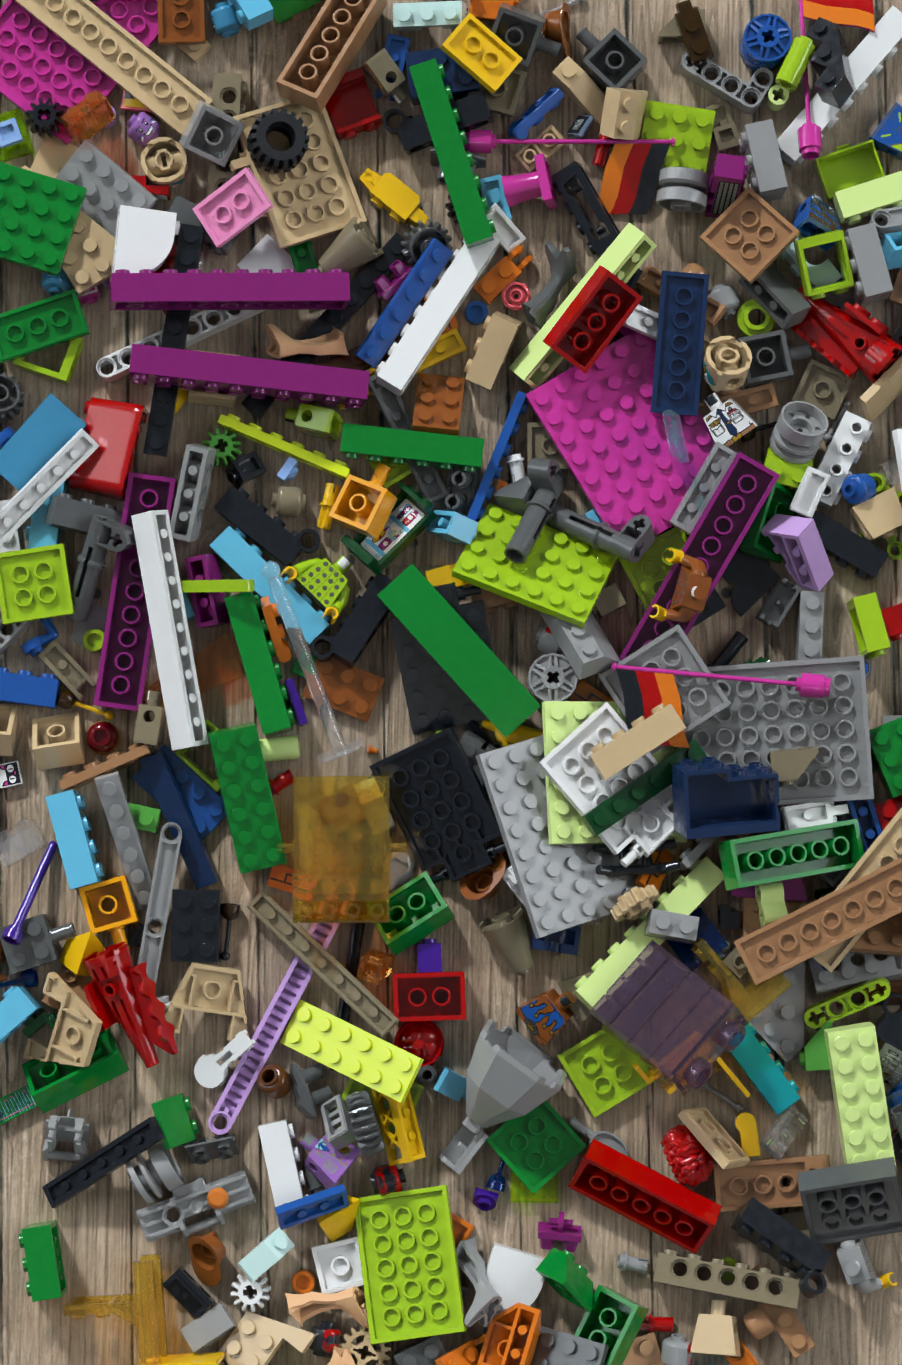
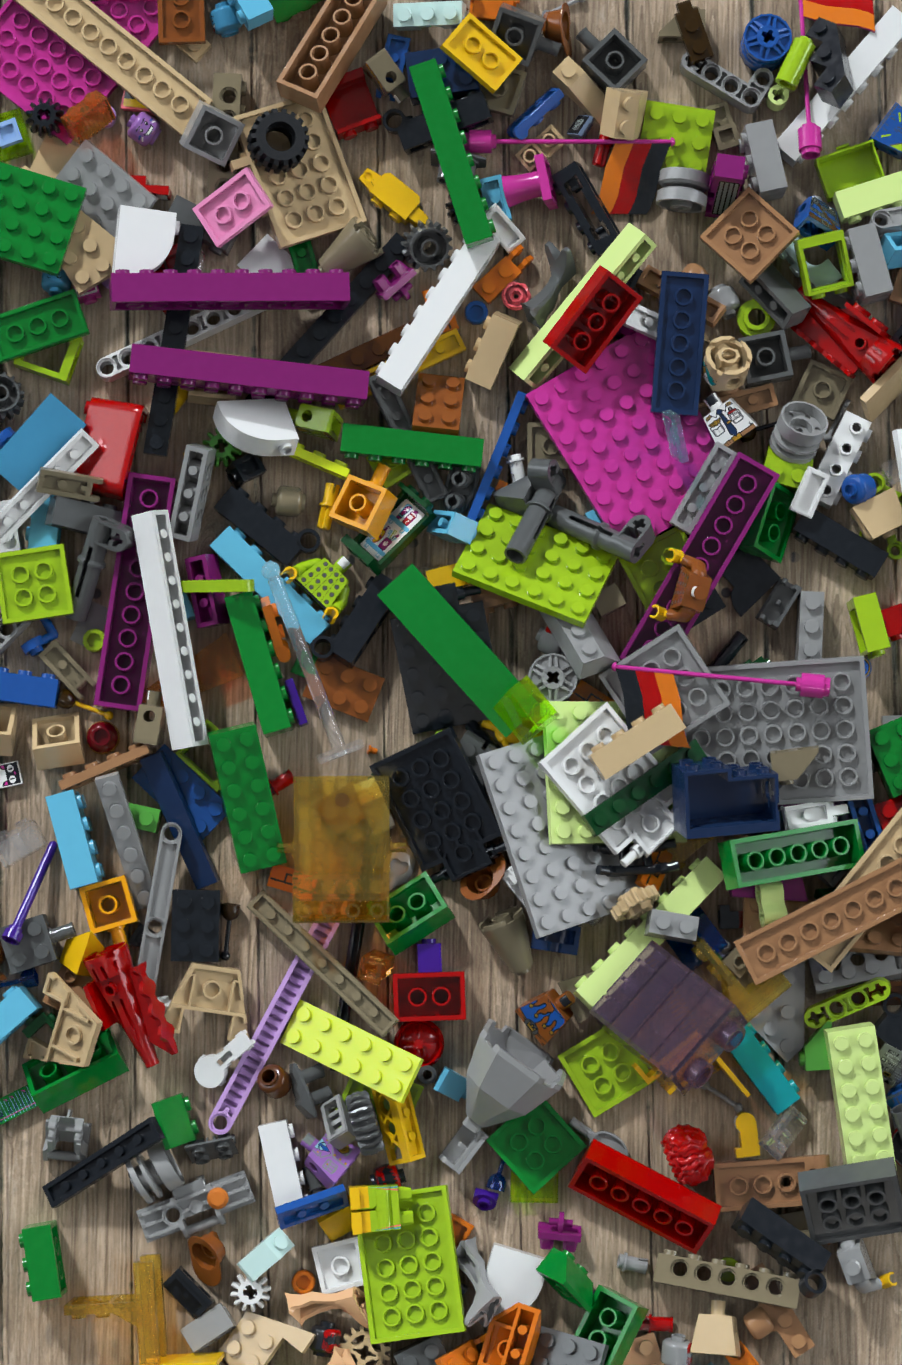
(67, 484): none -> dark tan hinge
(165, 162): tan brick -> none
(257, 426): none -> white brick
(280, 748): yellowish green brick -> none
(284, 346): light nougat animal -> none
(288, 470): light blue plate -> none
(386, 1210): none -> lime hips
(404, 303): blue plate -> none
(525, 710): none -> clear neon green slope
(689, 856): light grey hinge -> none
(714, 1138): tan tile -> none
(801, 548): lavender wedge -> none

